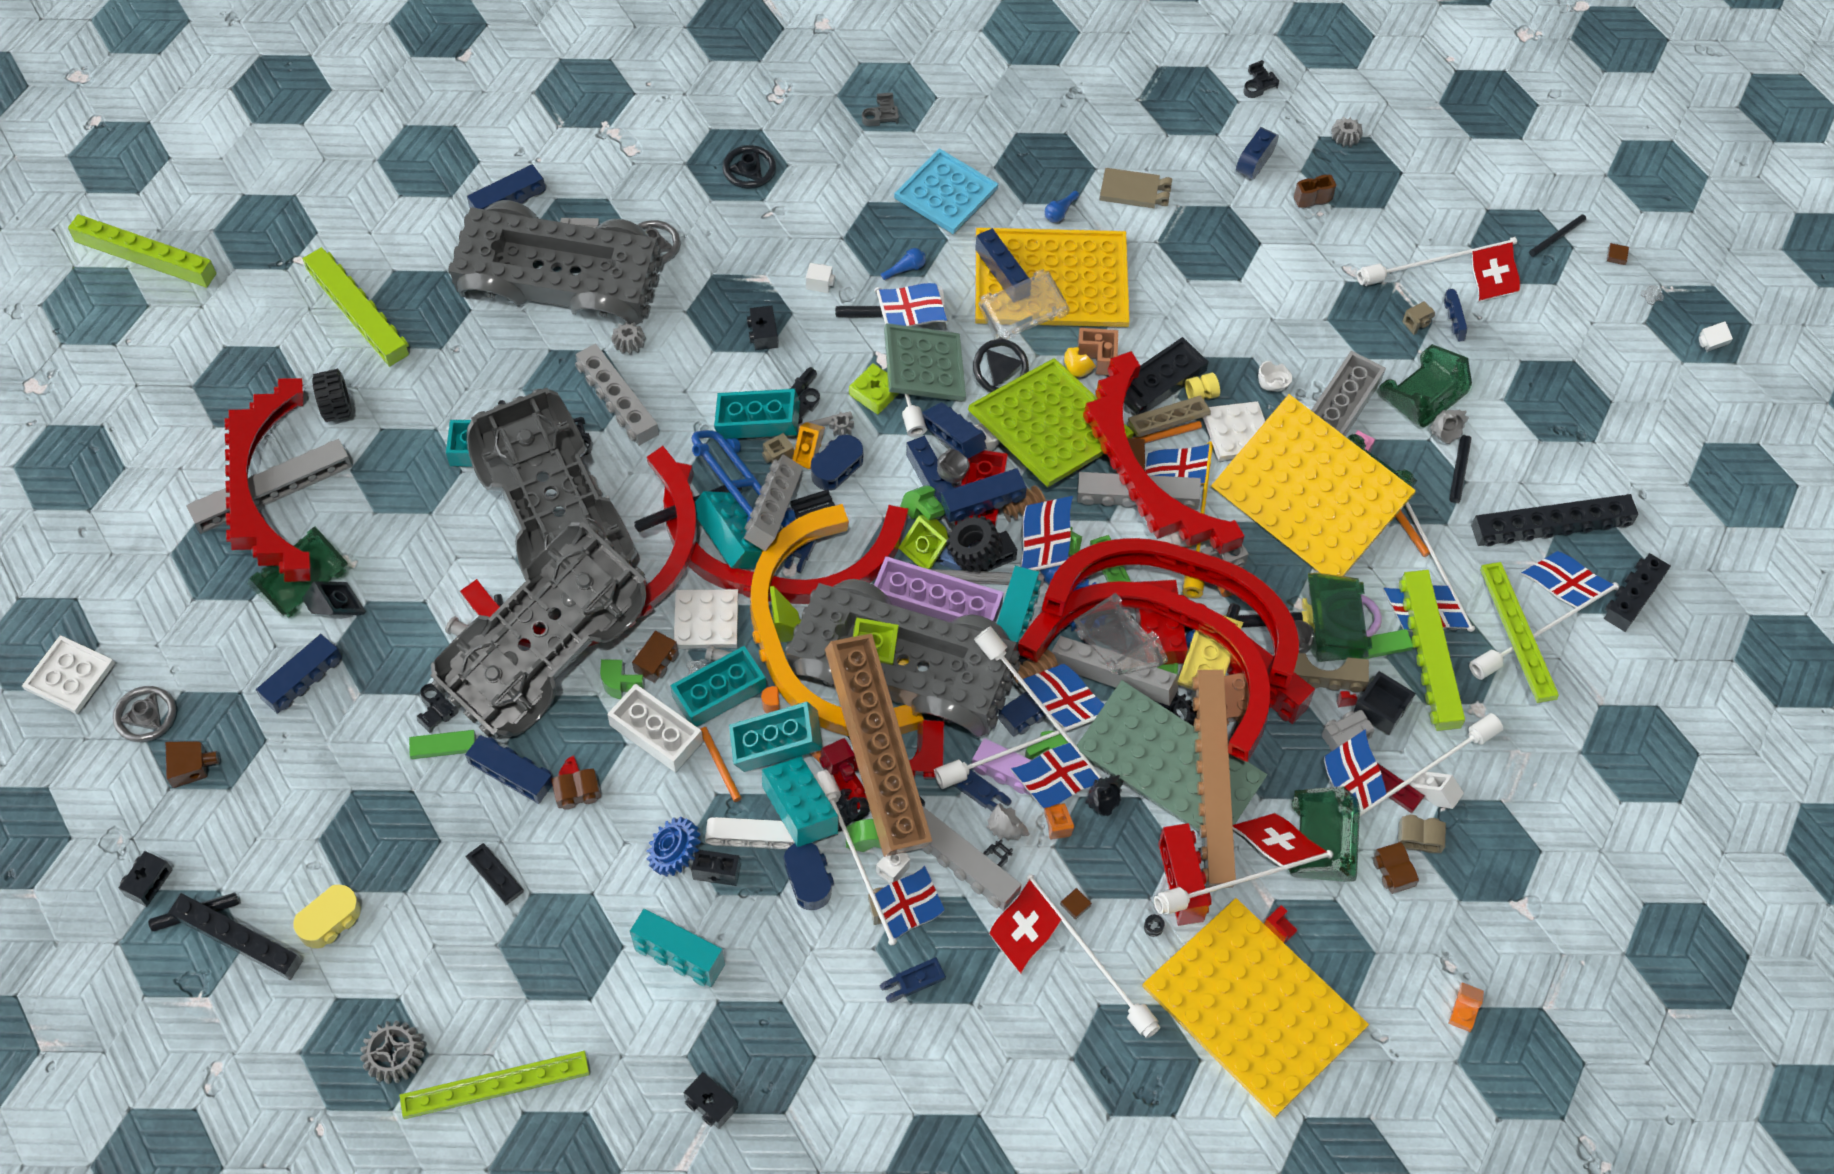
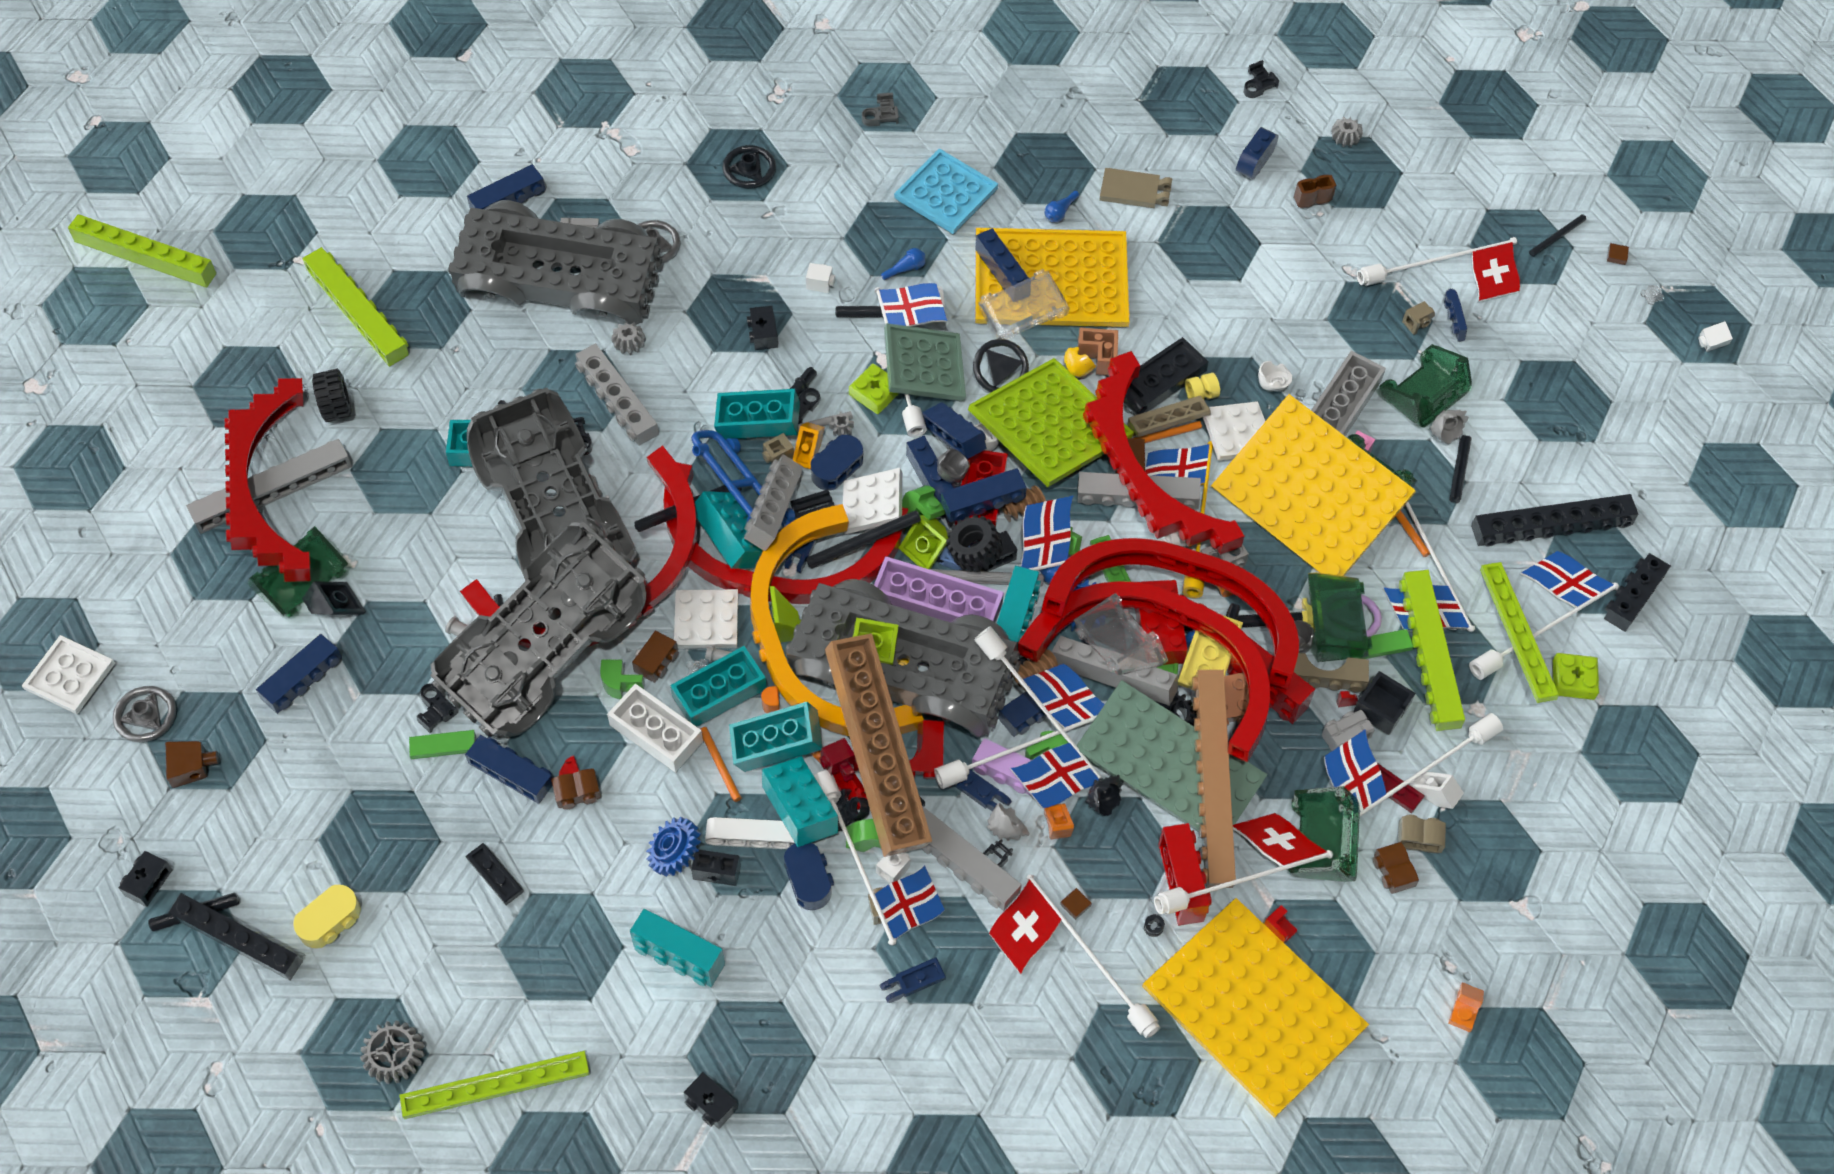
(863, 539): none -> black axle
(873, 499): none -> white plate
(1569, 666): none -> lime brick

